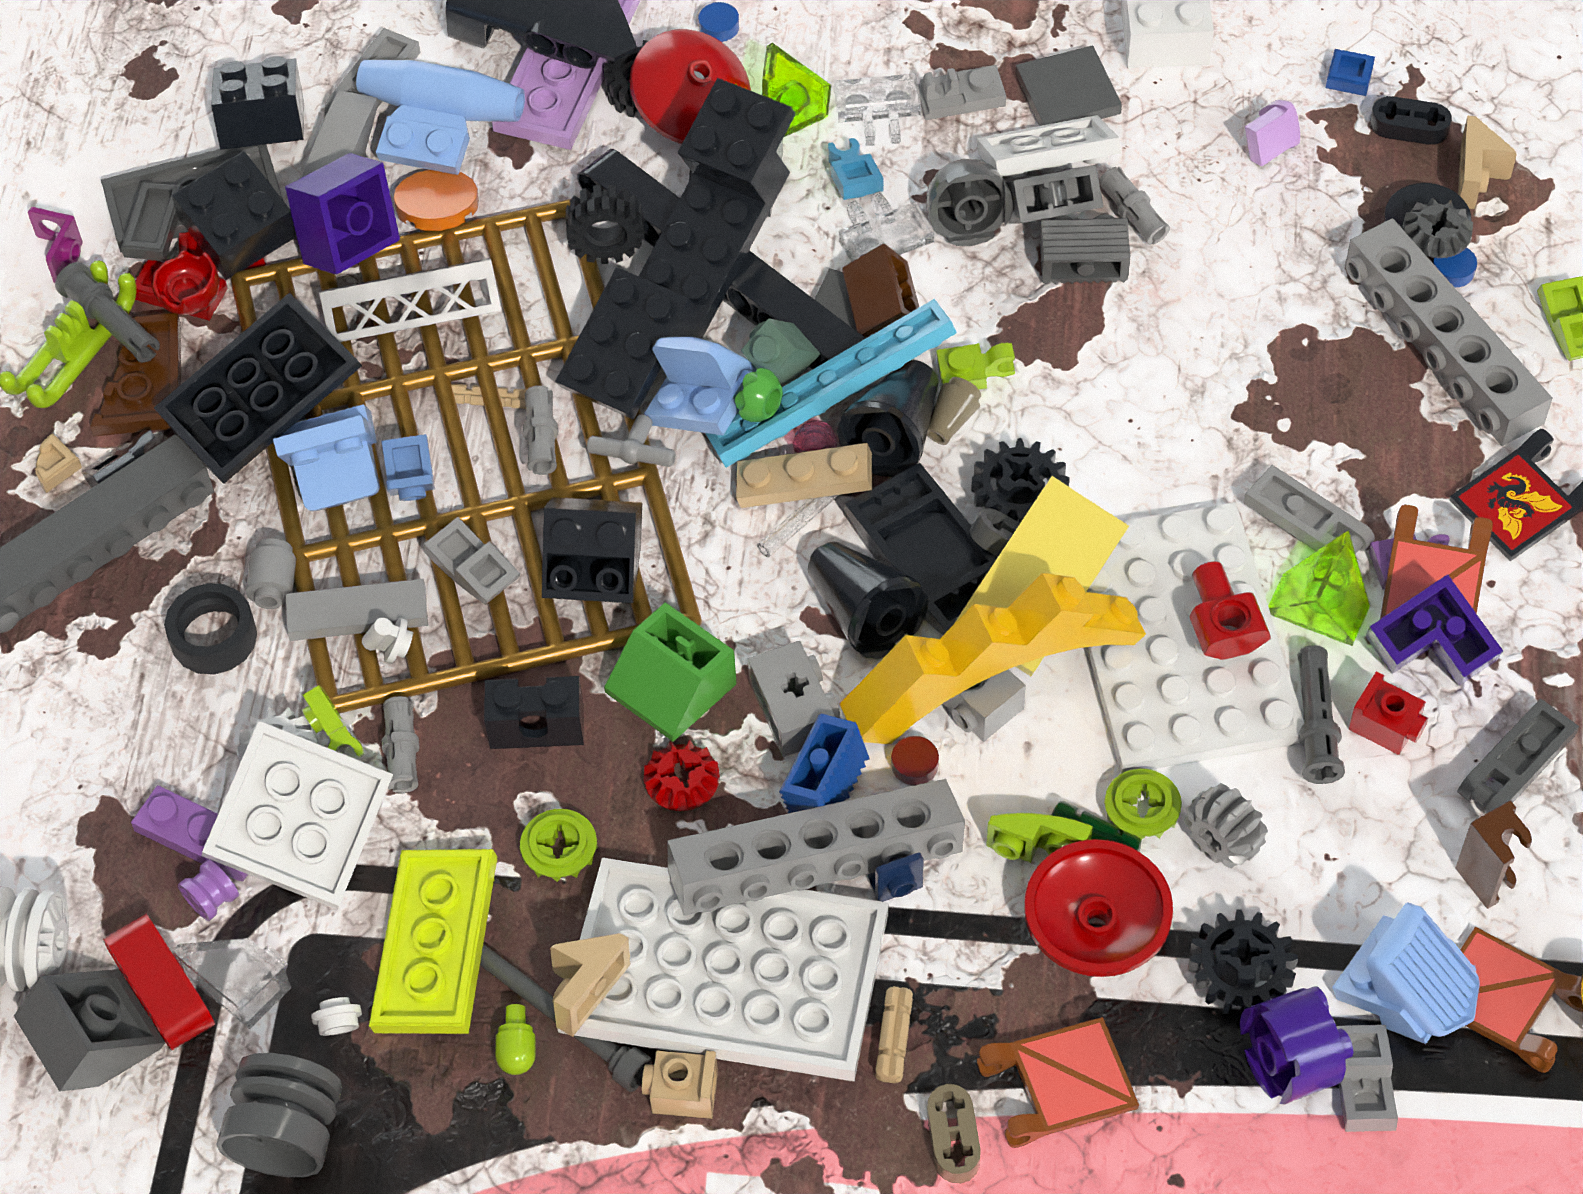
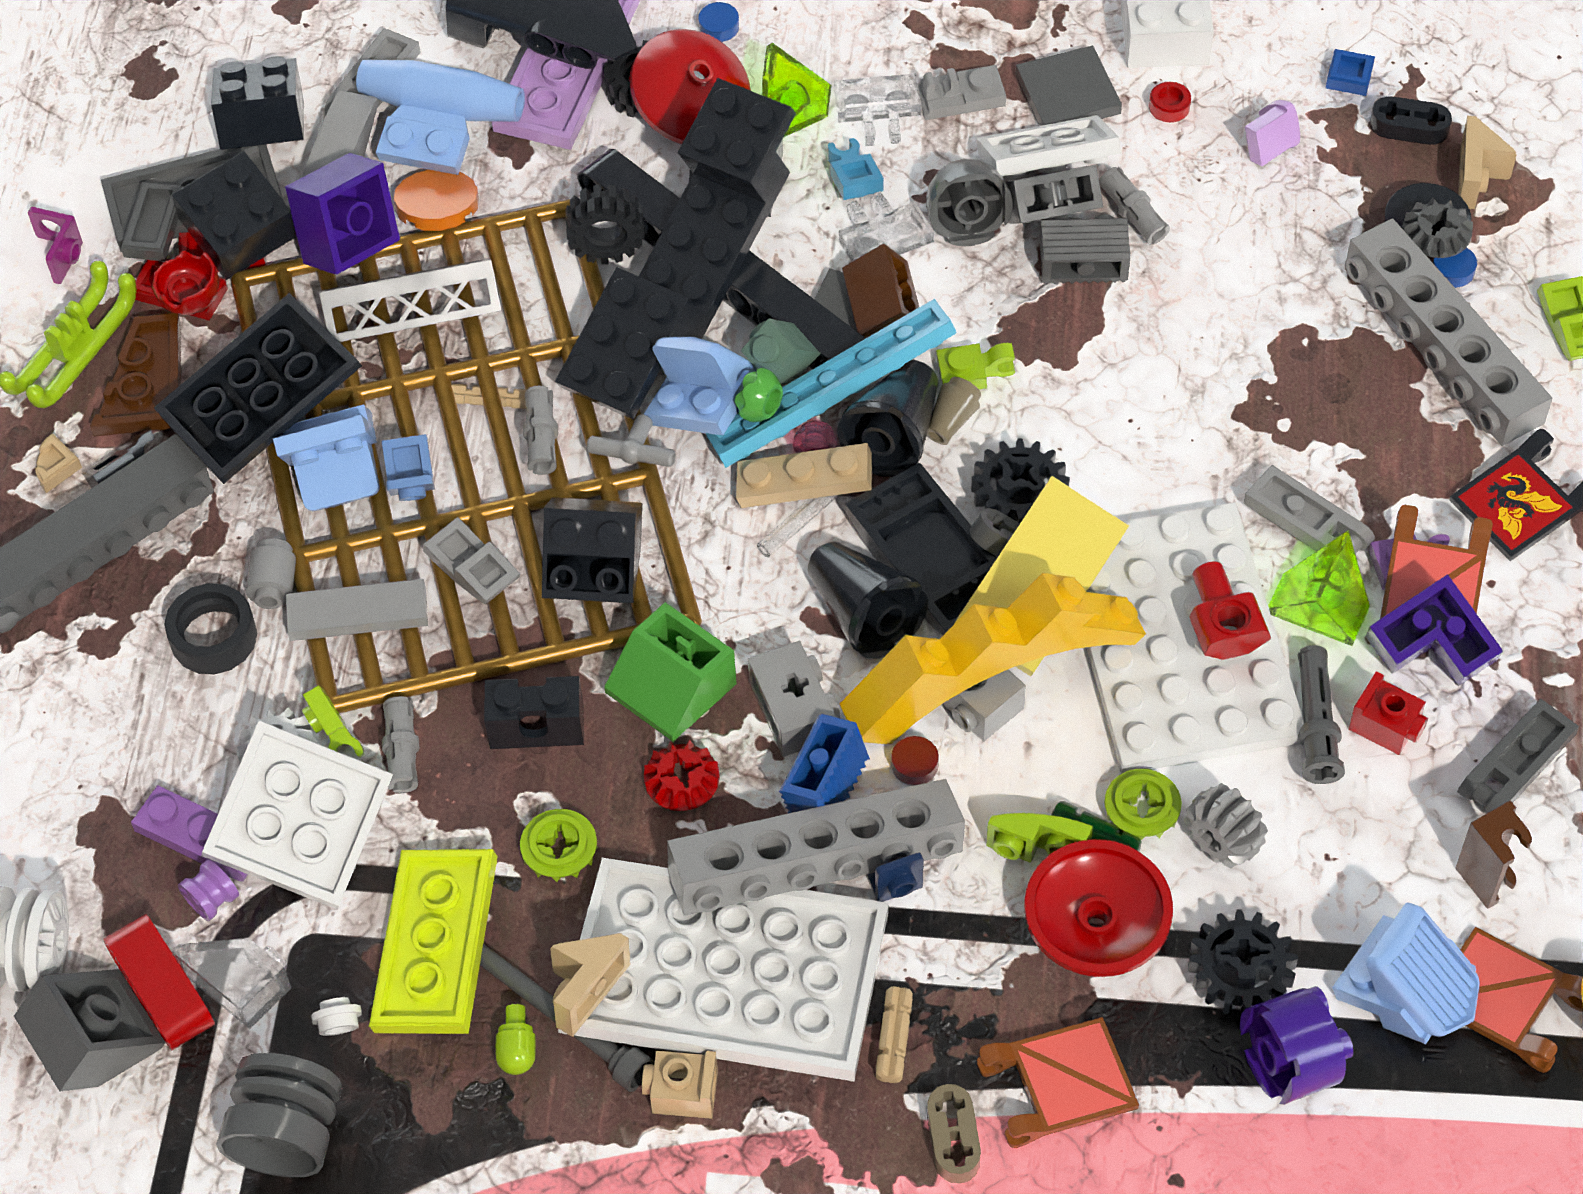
(98, 303): dark grey pin -> none
(389, 638): white plate -> none
(1170, 101): none -> red tile
(1367, 1083): light grey slope -> none

